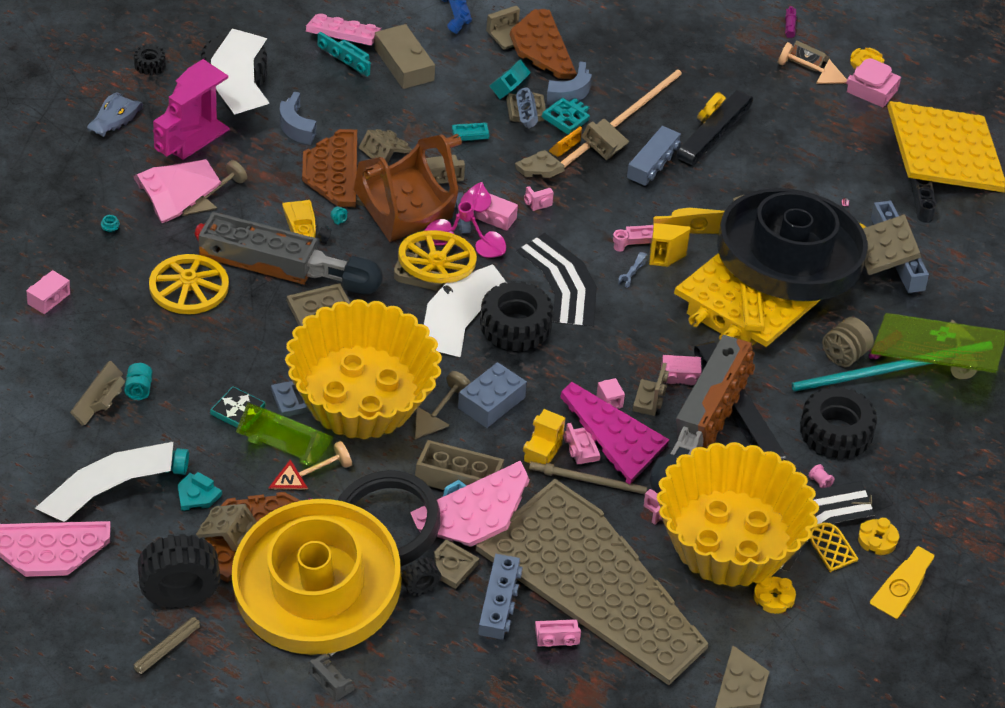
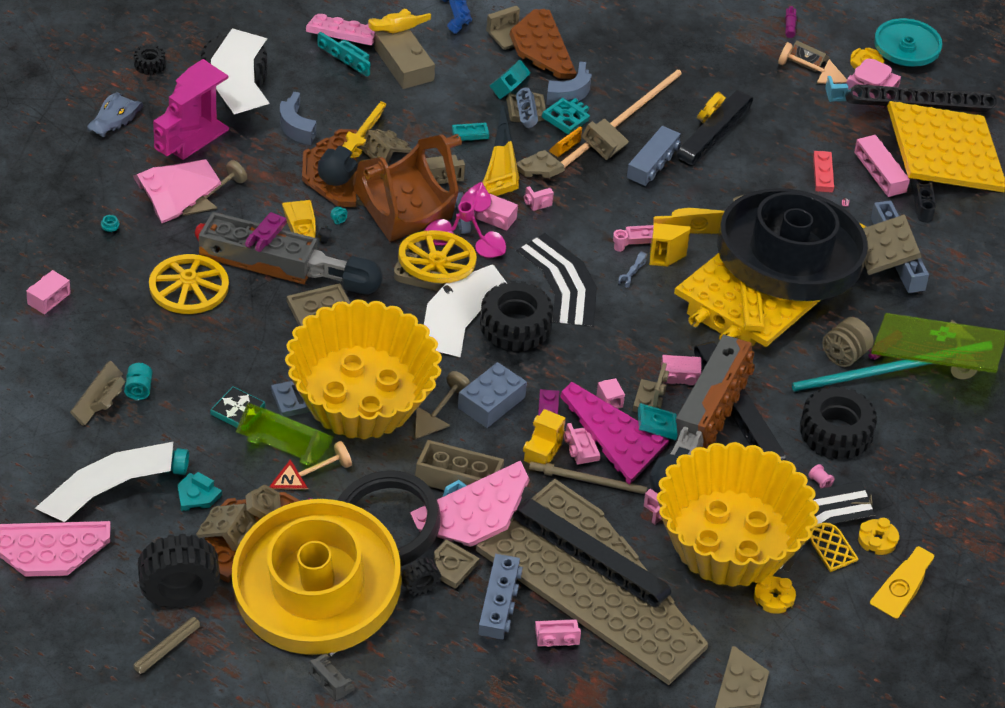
(262, 501): none -> dark tan plate
(266, 231): none -> magenta hinge
(337, 165): none -> black piece
(397, 22): none -> yellow animal
(502, 171): none -> yellow plate
(548, 400): none -> magenta hinge
(592, 553): none -> black beam
(657, 421): none -> teal tile
(823, 171): none -> coral plate
(835, 92): none -> medium azure panel
(881, 165): none -> bright pink brick
(908, 42): none -> teal dish
(928, 94): none -> black beam

